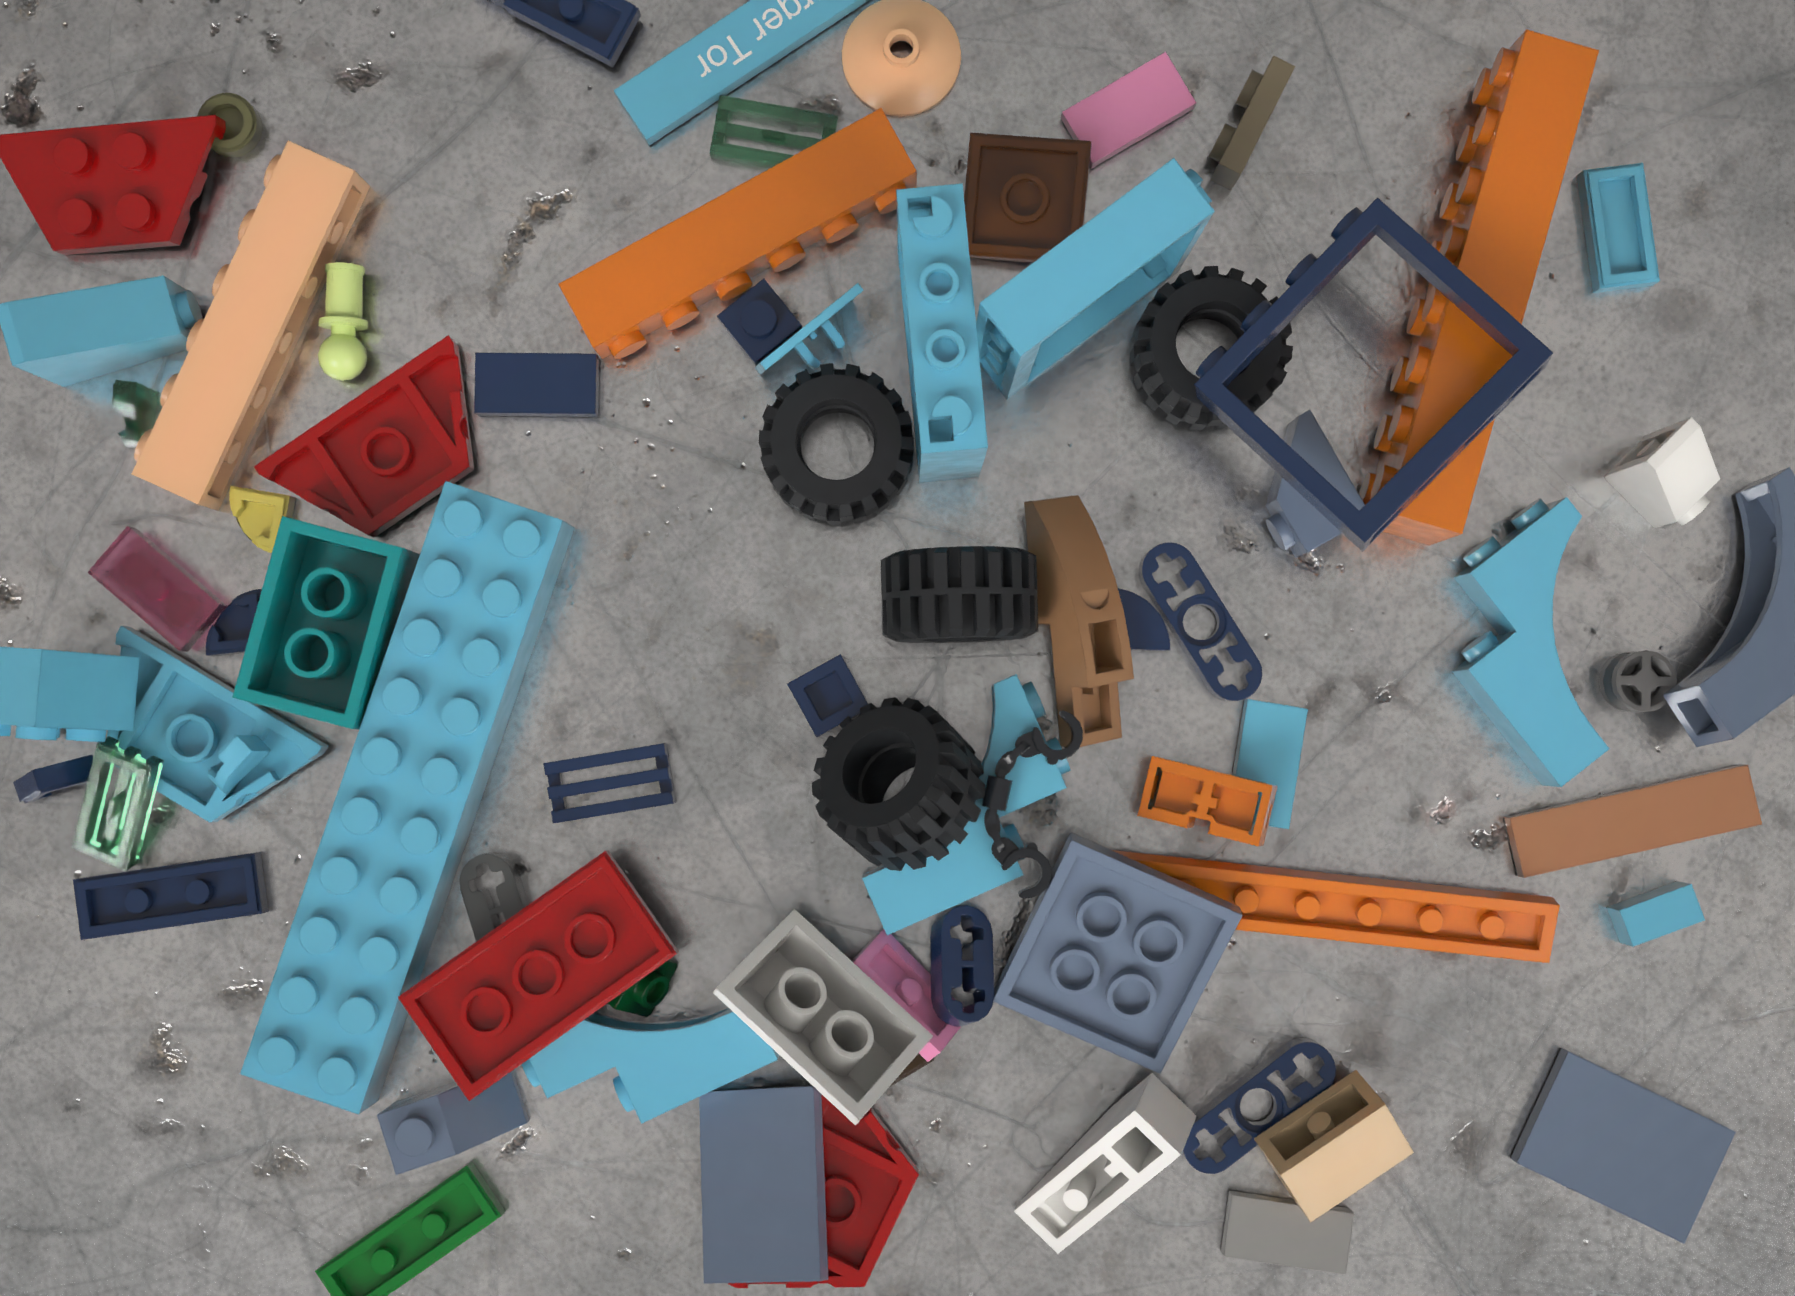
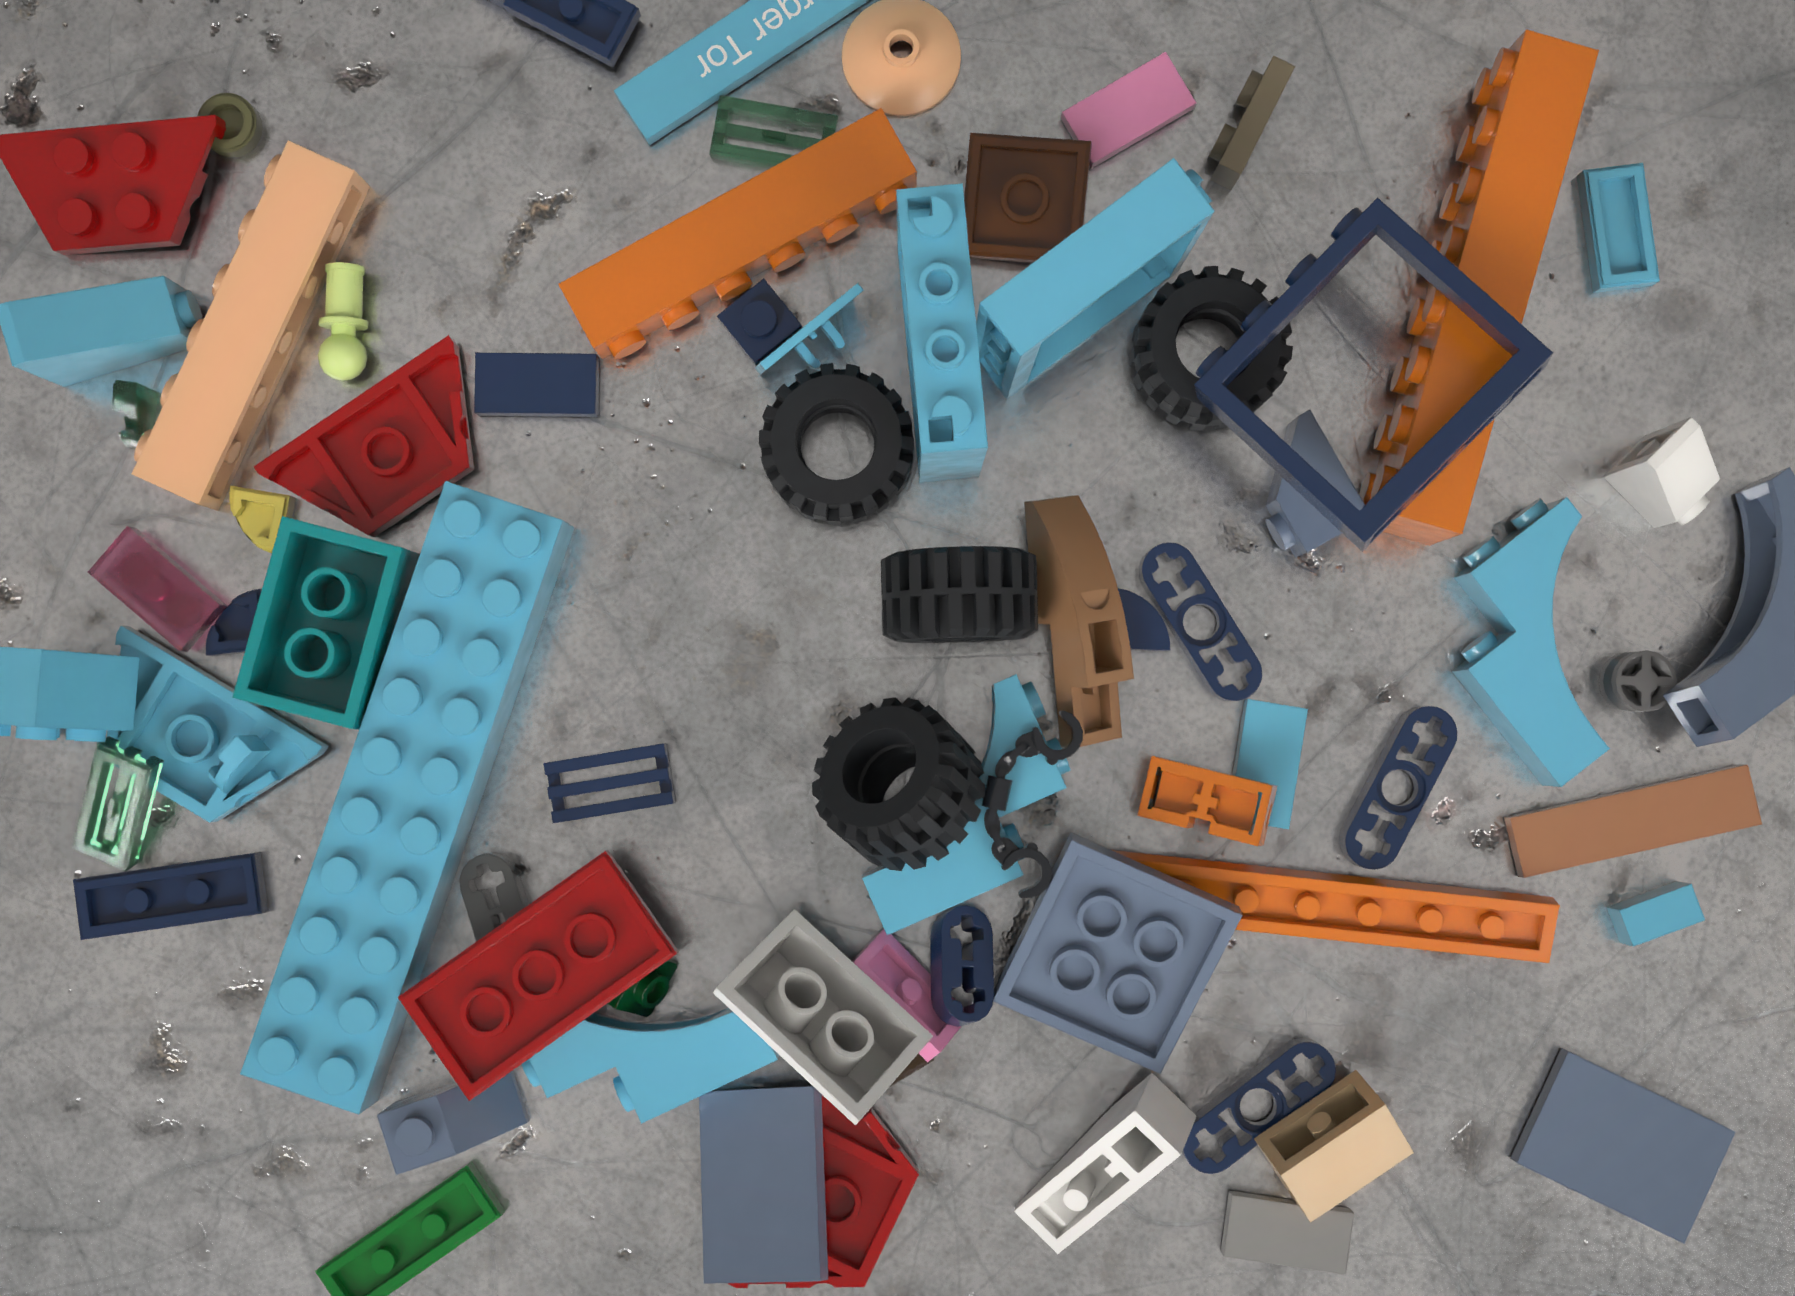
(42, 781): dark blue tile -> none
(828, 695): dark blue plate -> none
(1405, 740): none -> dark blue beam

